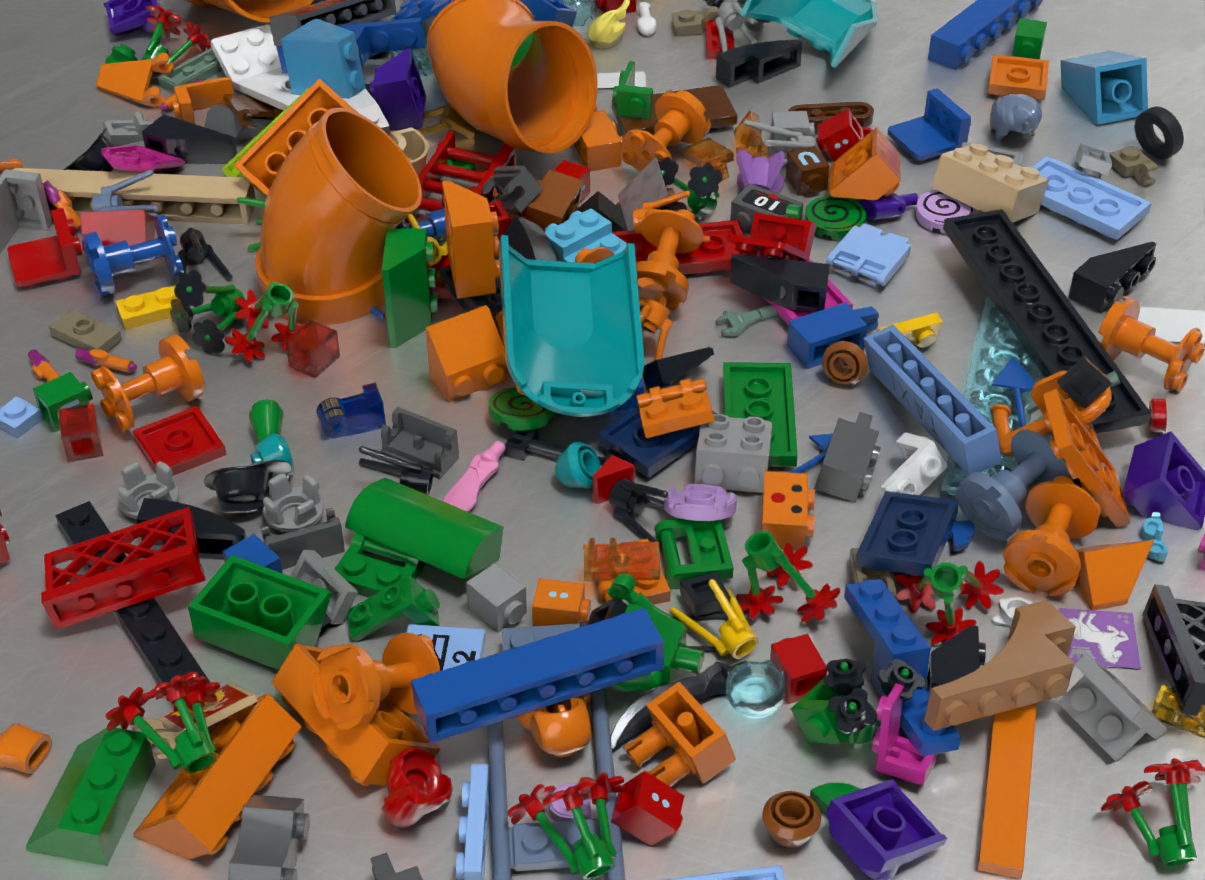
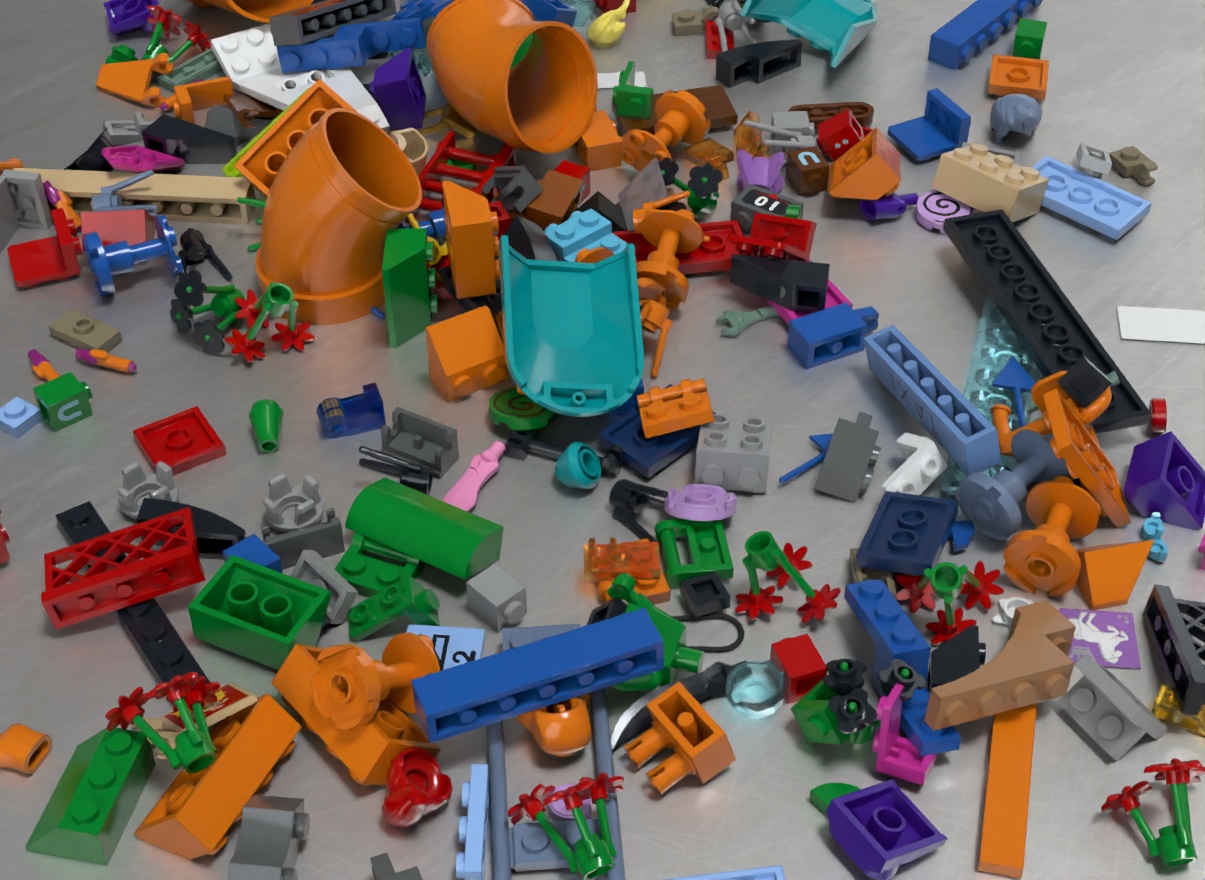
(80, 433): clear red brick -> none
(146, 307): yellow plate -> none
(160, 377): orange piece -> none
(244, 487): black piece -> none
(273, 448): teal cone -> none
(312, 348): clear red brick -> none
(323, 53): dark azure slope -> none
(560, 603): orange brick -> none
(608, 474): red slope -> none
(646, 24): white piece -> none
(648, 809): red brick -> none
(668, 369): black slope -> none
(735, 633): yellow plant -> none
(765, 393): green plate -> none
(787, 507): orange brick -> none
(791, 818): dark orange cone -> none
(835, 216): green tile -> none
(844, 363): dark orange cone -> none
(870, 253): light blue plate -> none
(920, 330): yellow plate -> none
(1106, 85): dark azure slope -> none
(1108, 276): black slope -> none
(1125, 333): orange piece -> none
(1167, 124): black tyre -> none

